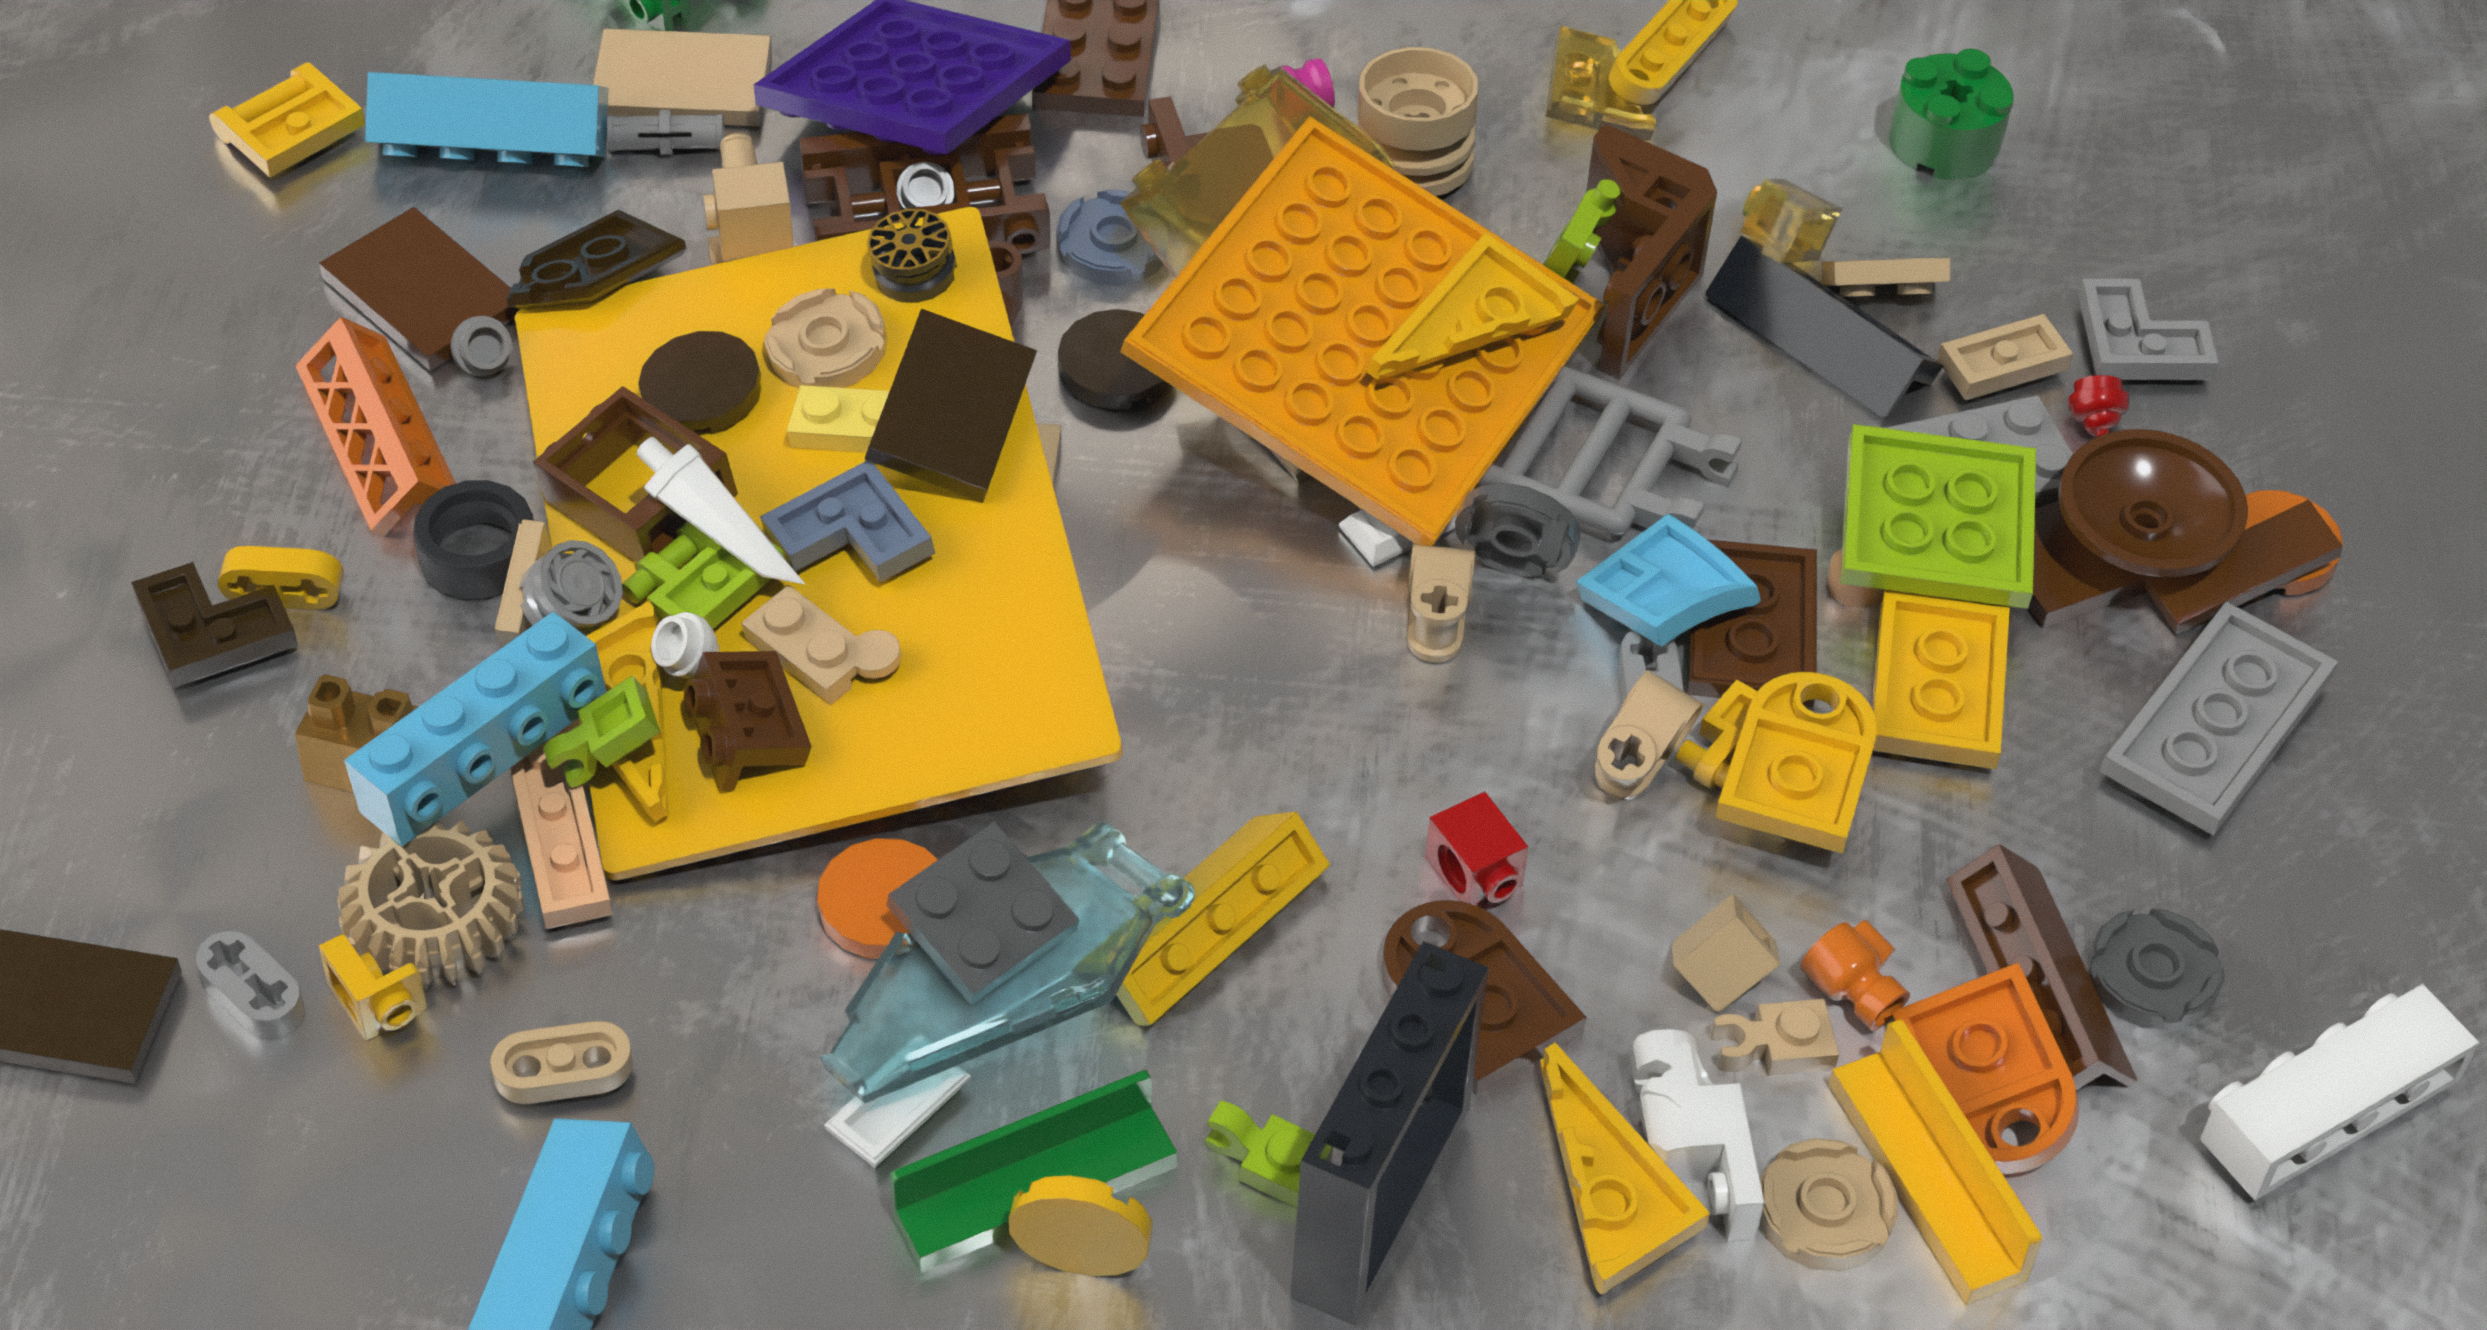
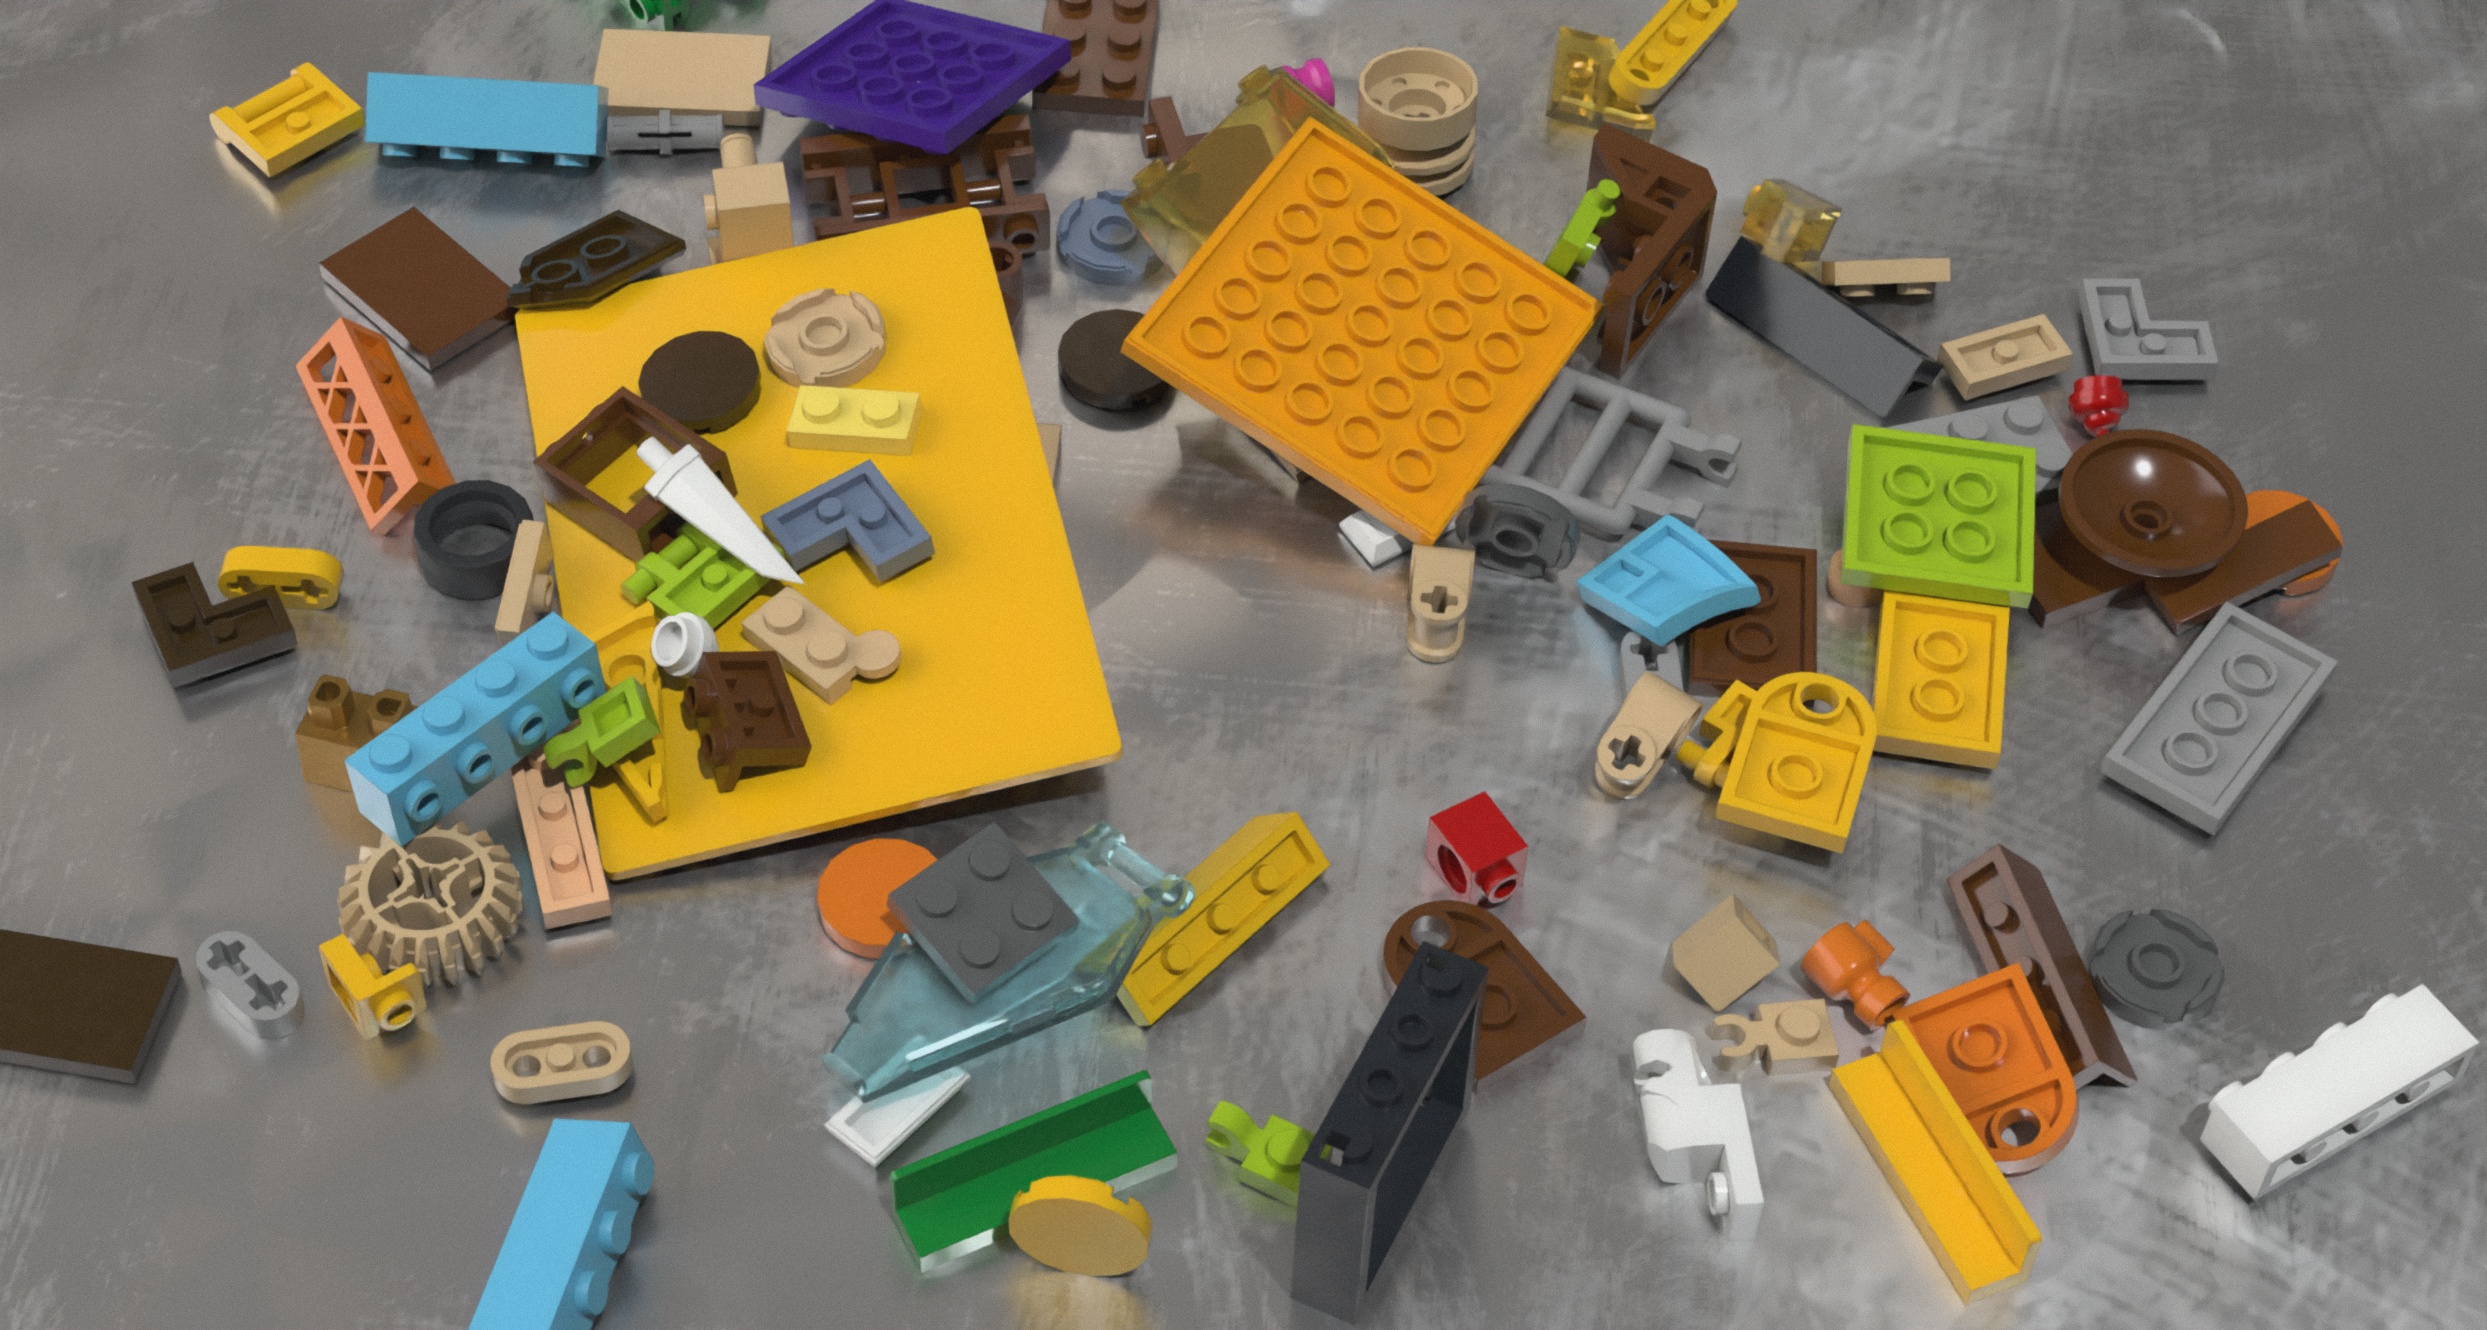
(481, 346): light grey plate -> none
(572, 586): light grey wheel -> none
(912, 260): black wheel -> none
(924, 186): plate -> none
(951, 405): dark brown tile -> none
(1477, 303): yellow wing -> none
(1621, 1190): yellow wing -> none
(1827, 1205): tan tile -> none
(1951, 114): green brick -> none

